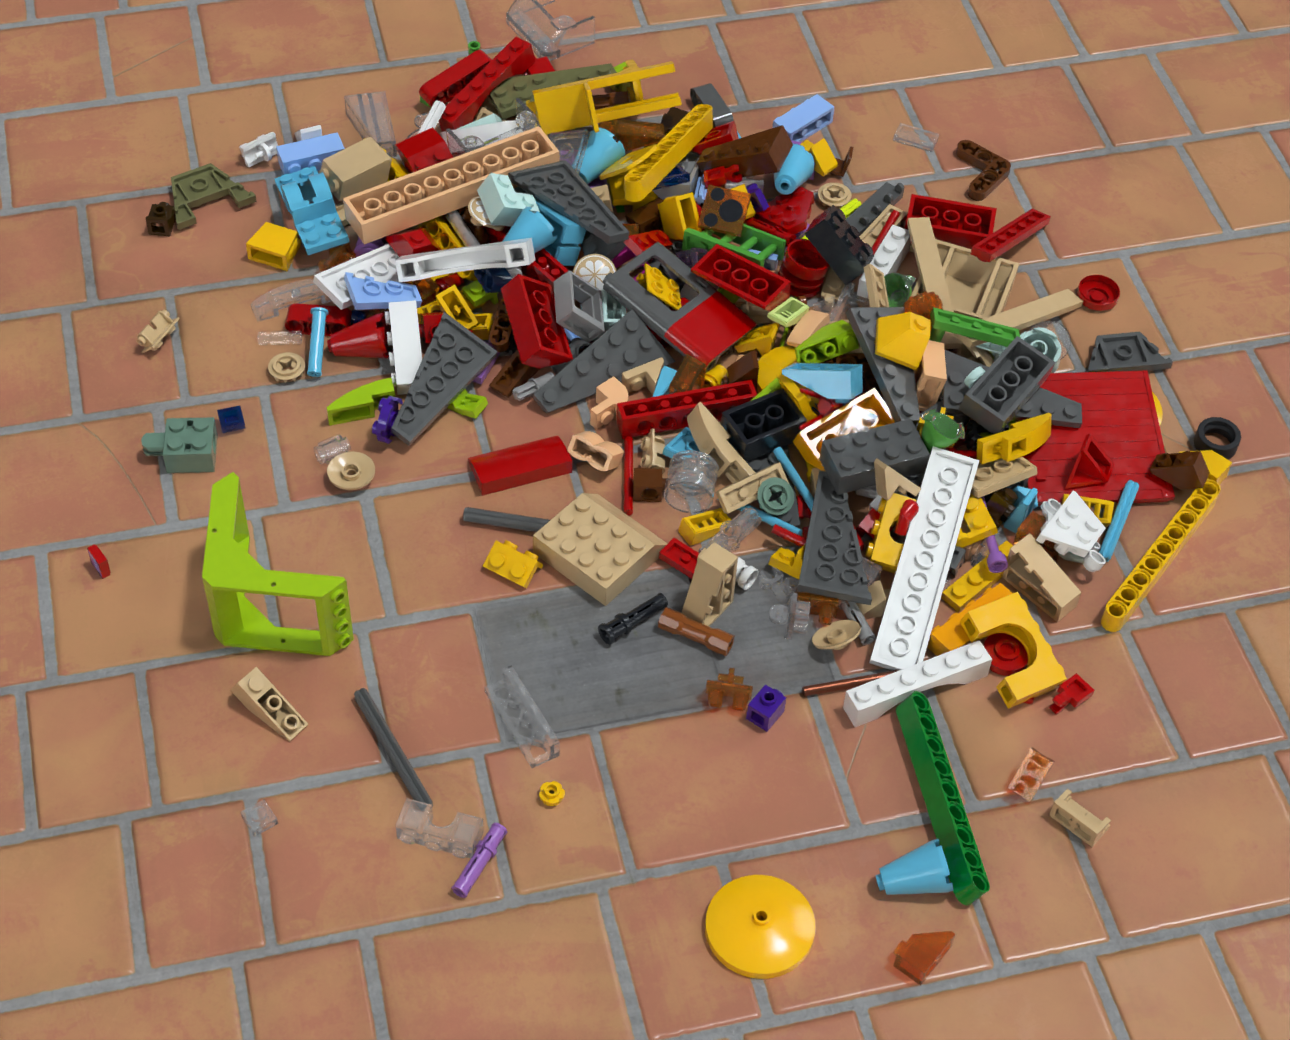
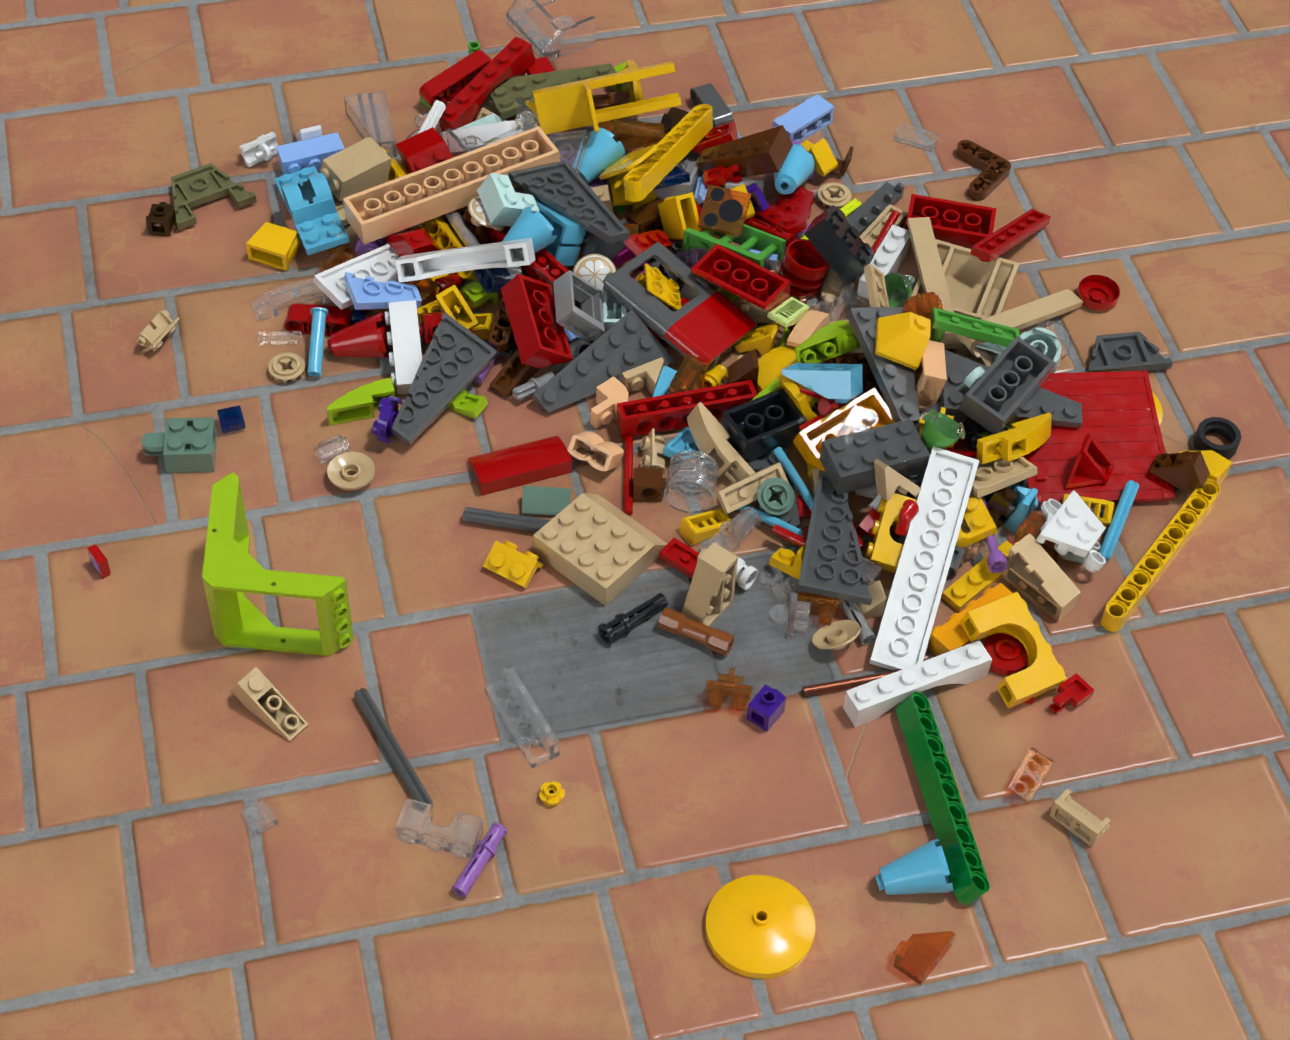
(544, 500): none -> sand green slope

